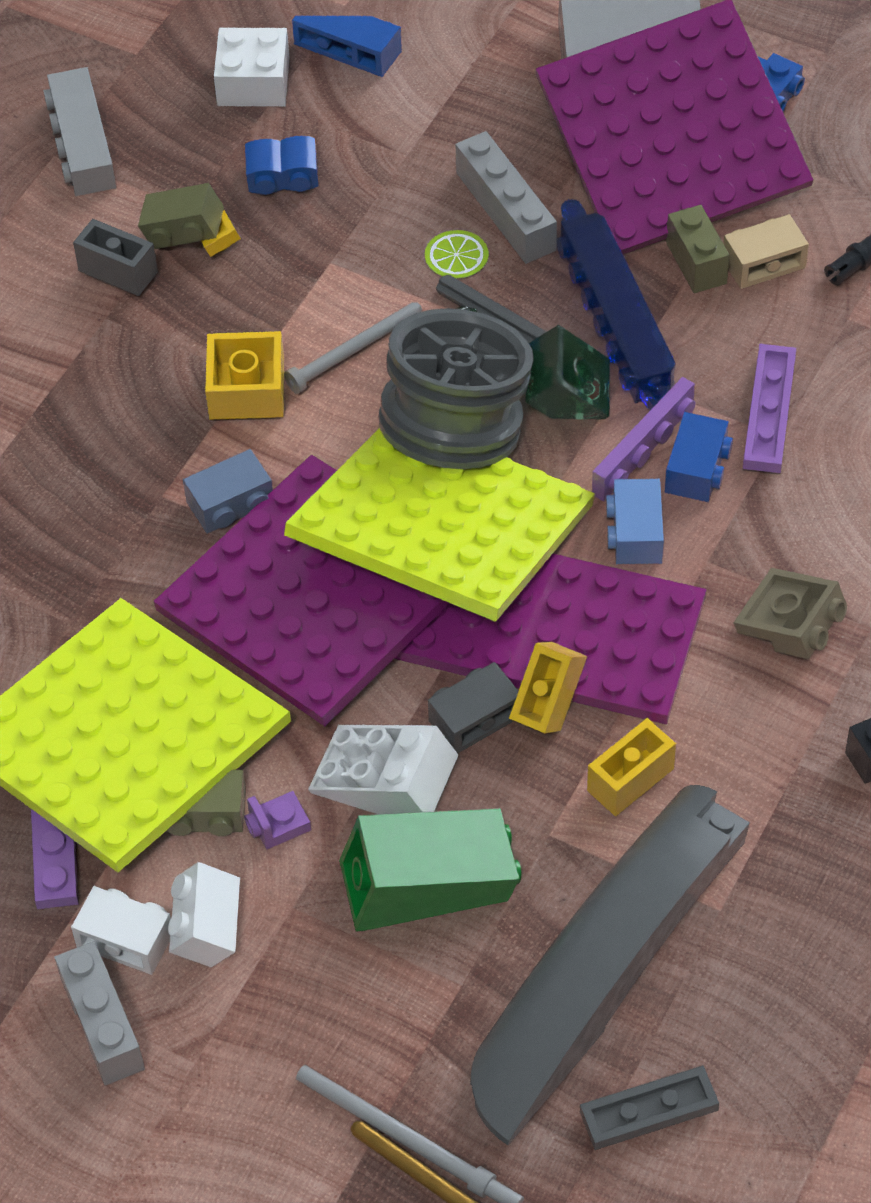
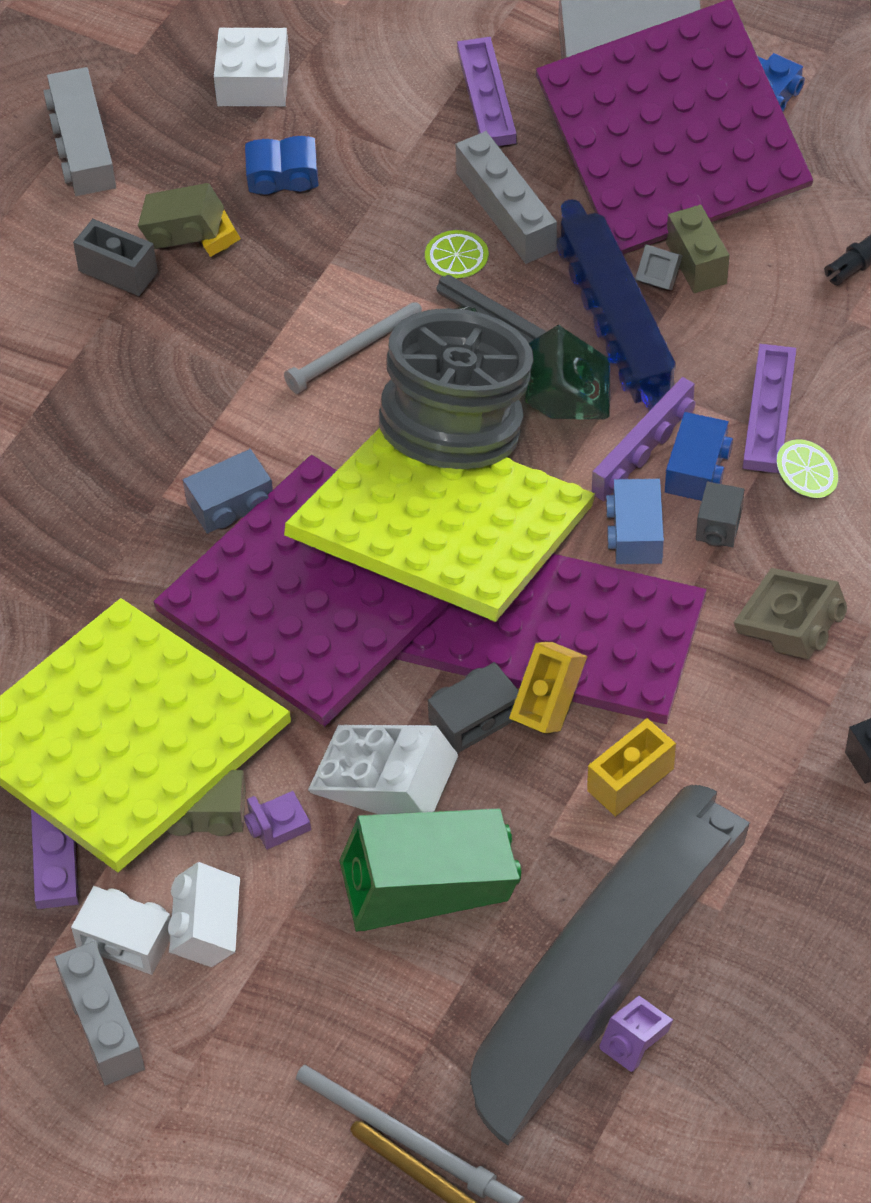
(245, 375): yellow brick -> none
(353, 40): blue slope -> none
(486, 90): none -> medium lavender plate
(633, 1032): none -> medium lavender bracket
(649, 1107): dark grey plate -> none
(658, 267): none -> light grey plate
(719, 514): none -> dark grey brick
(766, 251): tan brick -> none
(807, 468): none -> sticker

